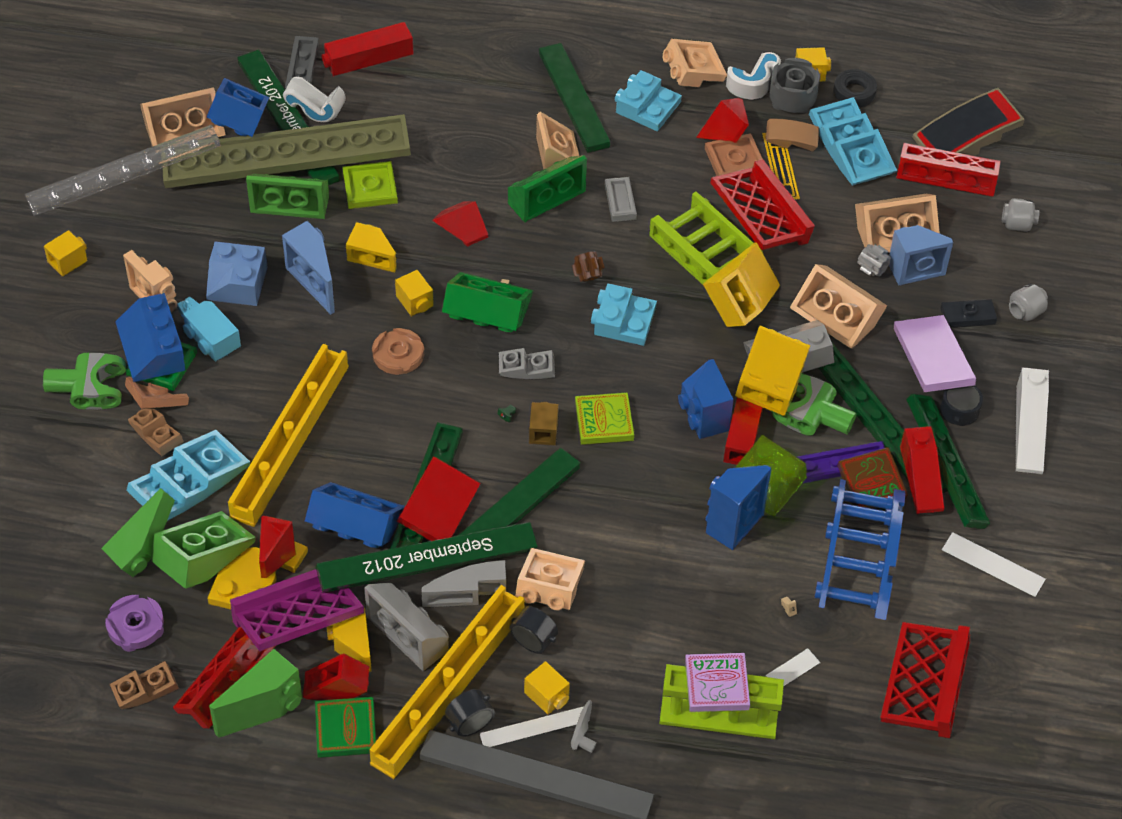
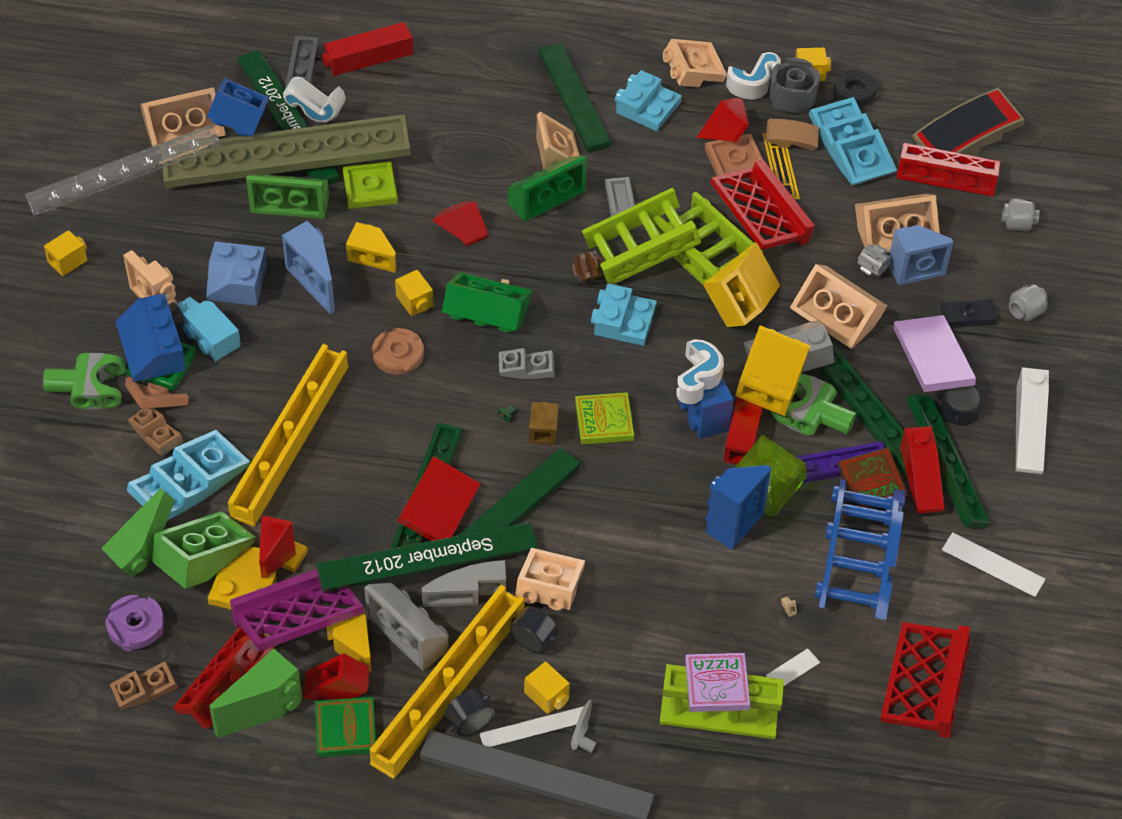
(353, 514): blue slope -> none
(649, 253): none -> lime fence
(702, 376): none -> white animal

